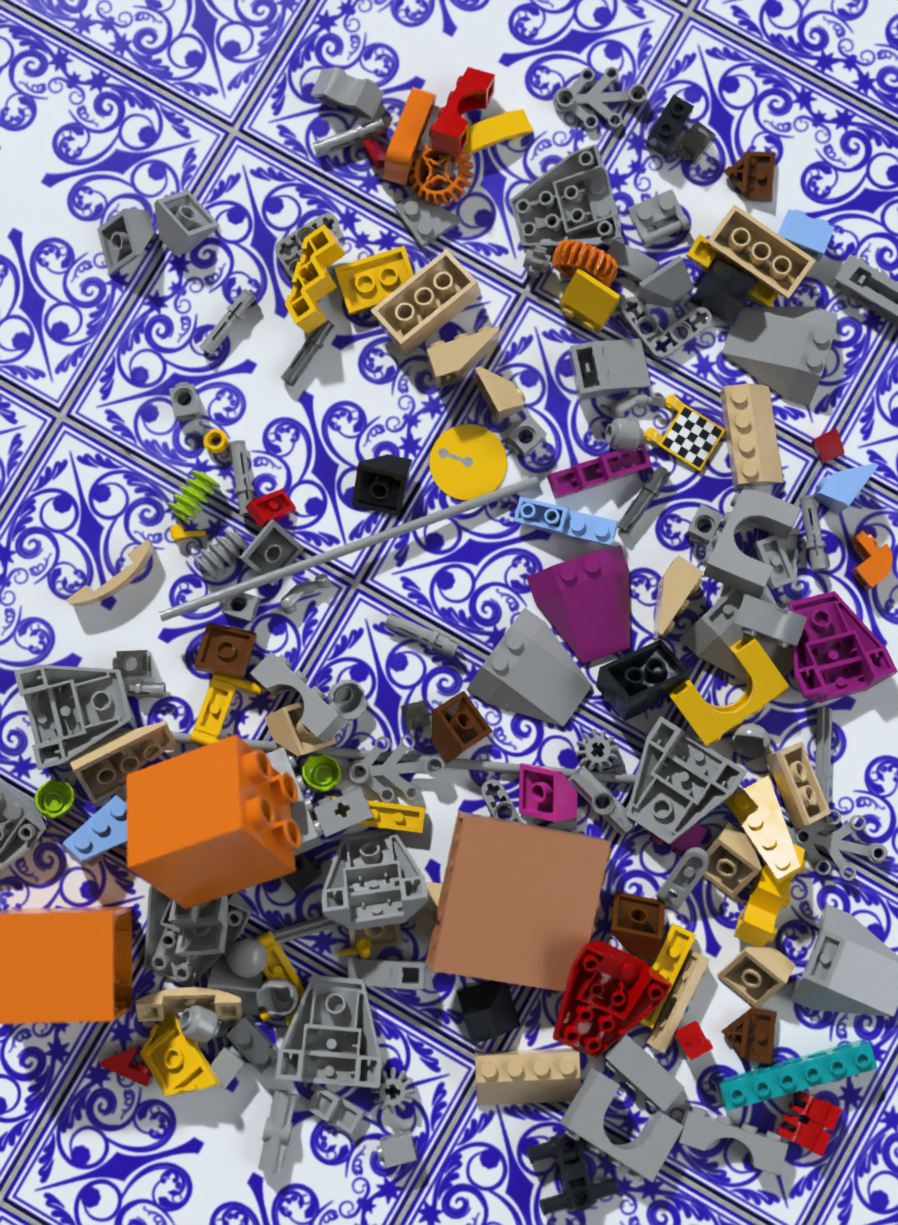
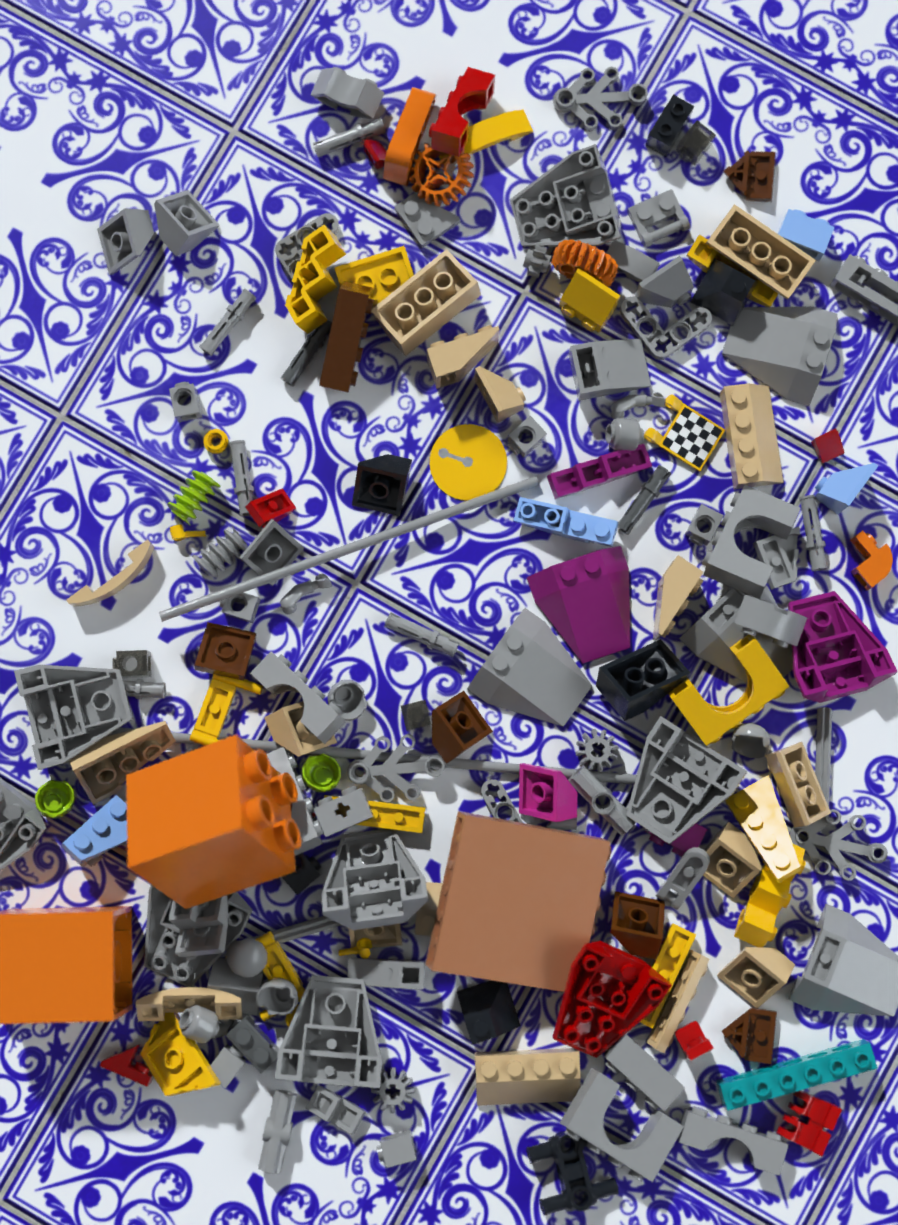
(345, 336): none -> reddish brown wedge

